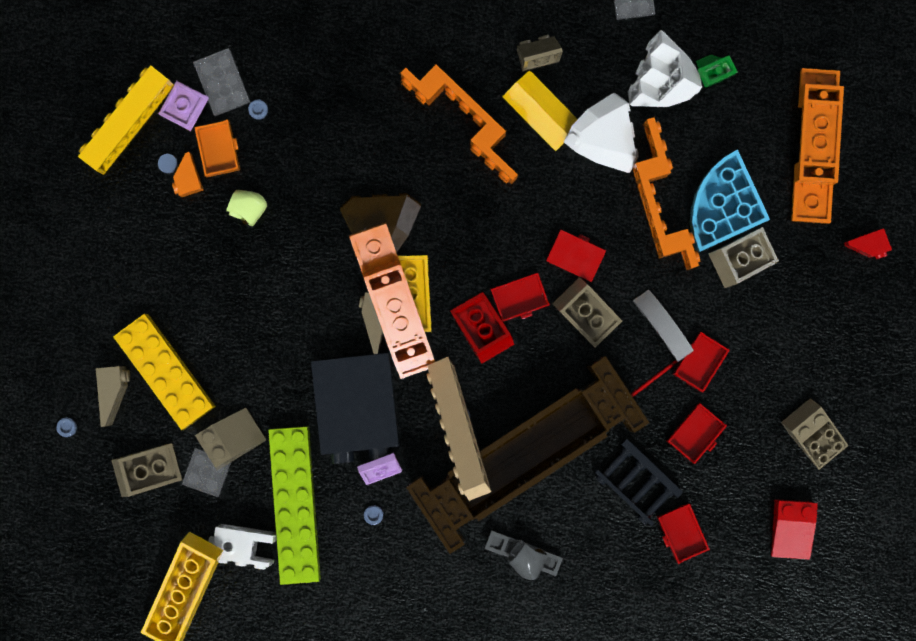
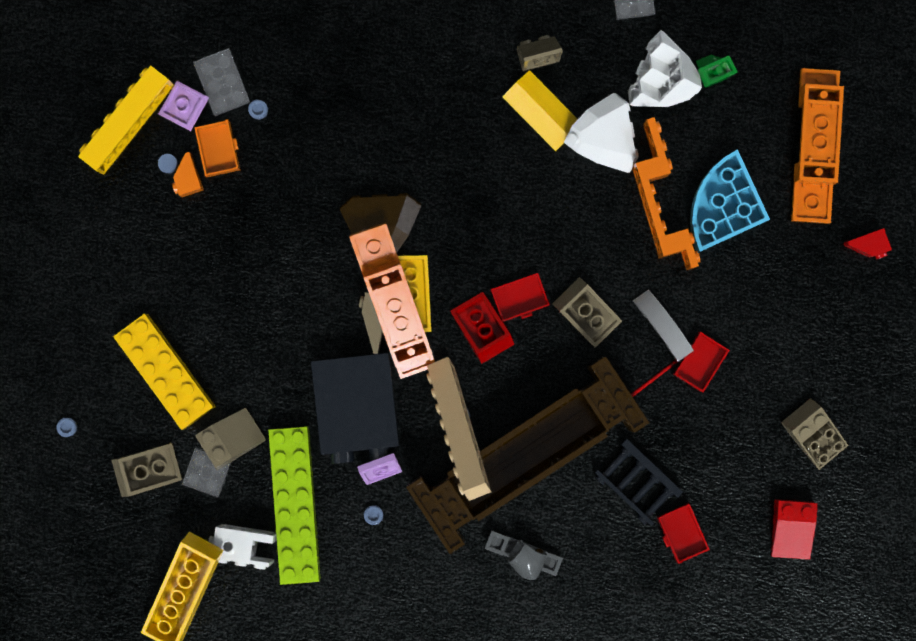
(111, 389): dark tan slope -> none
(246, 206): yellowish green piece -> none
(486, 139): orange bracket -> none
(576, 255): red container -> none
(697, 433): red container -> none
(743, 257): dark tan slope -> none

